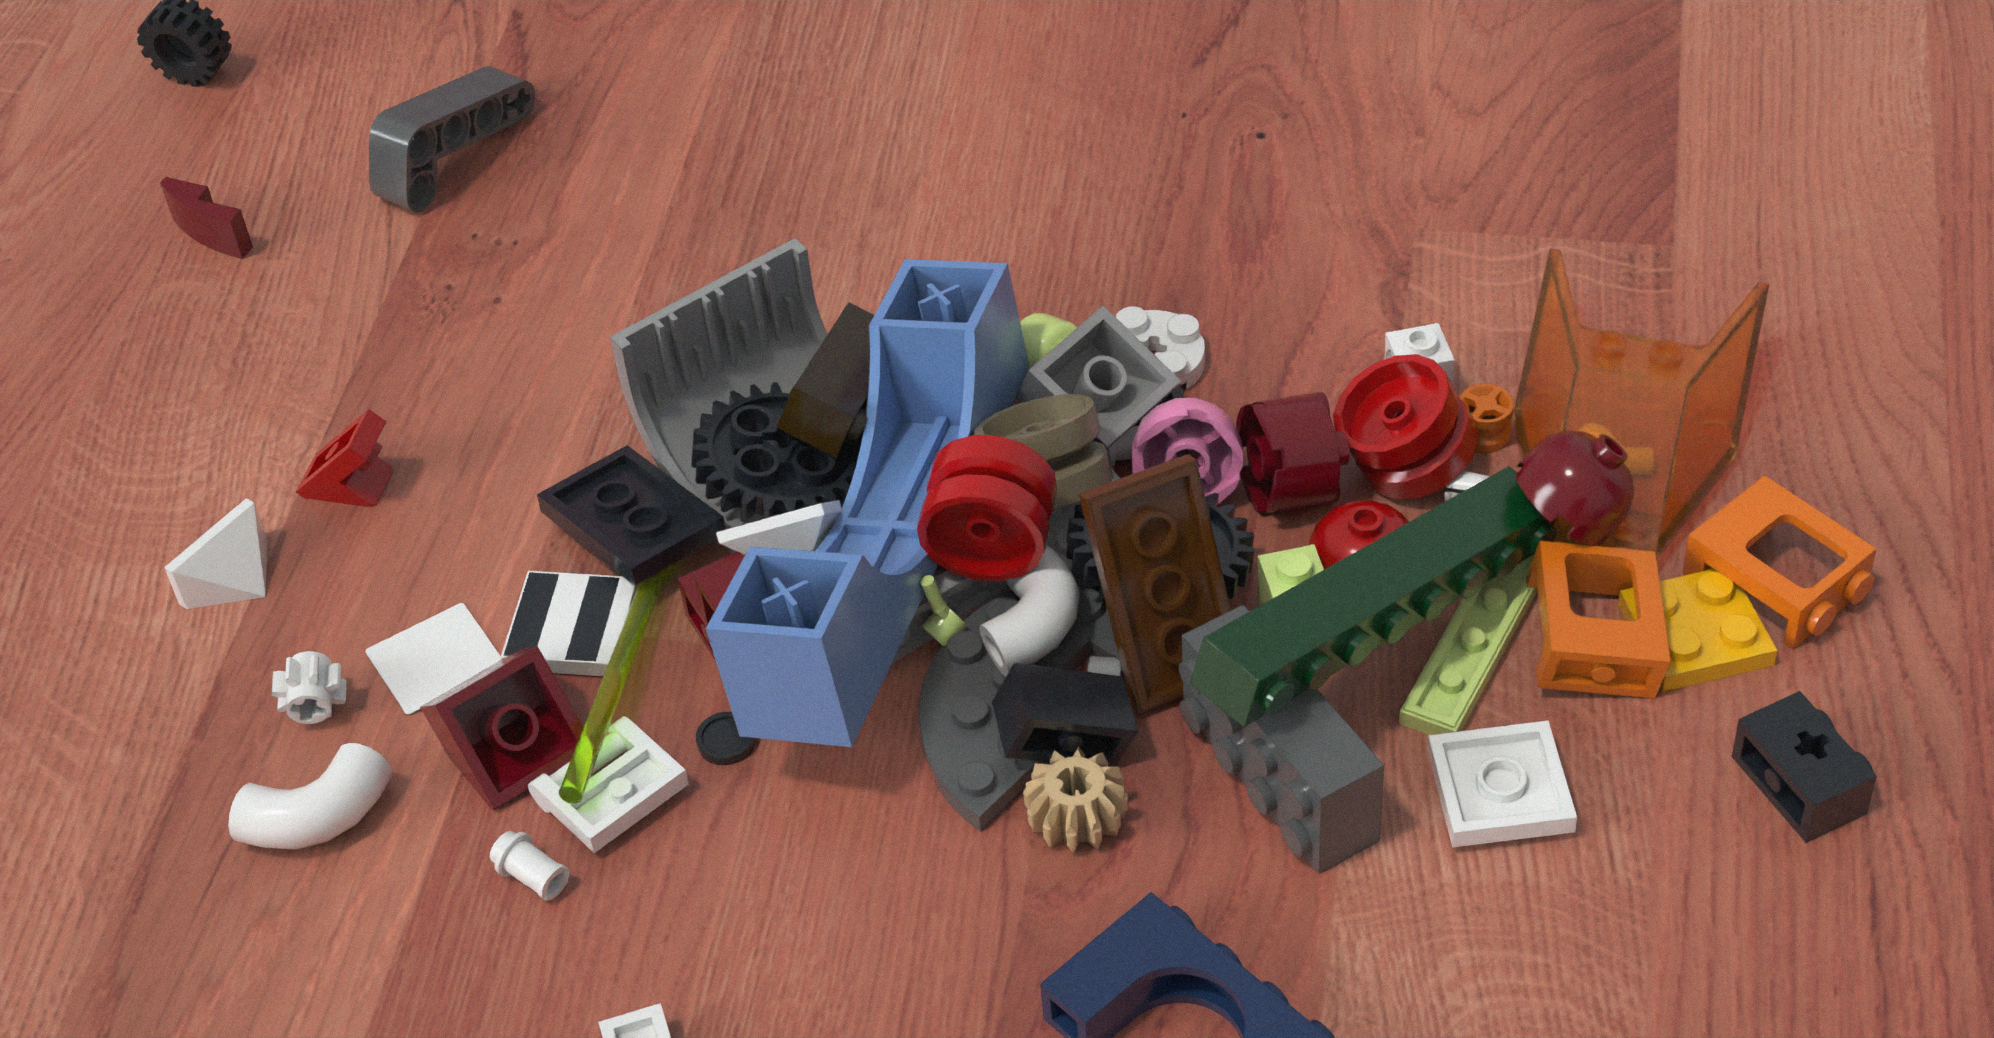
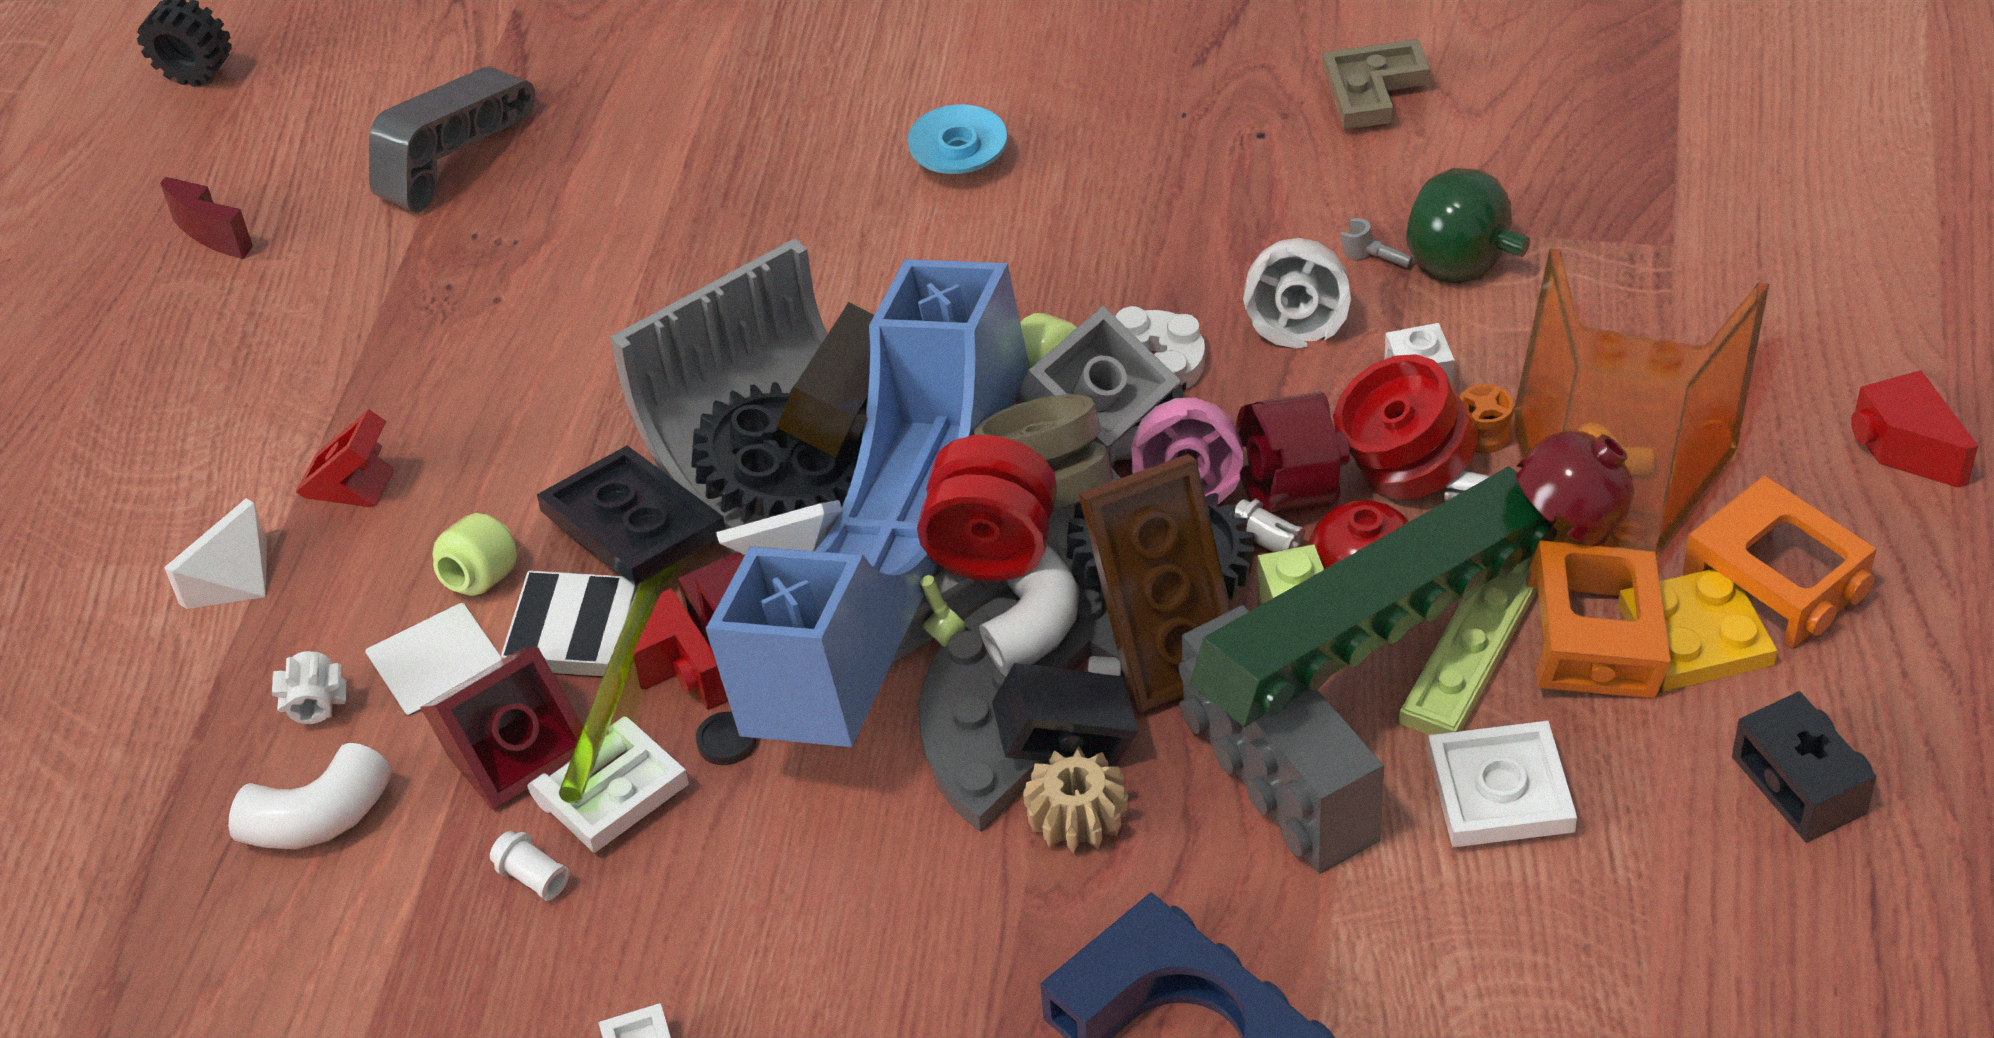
(474, 554): none -> yellowish green head
(676, 647): none -> red slope
(957, 139): none -> medium azure dish
(1268, 528): none -> white pin
(1297, 293): none -> white cylinder
(1361, 245): none -> light grey hand
(1365, 74): none -> dark tan plate
(1462, 225): none -> dark green piece
(1914, 430): none -> red slope

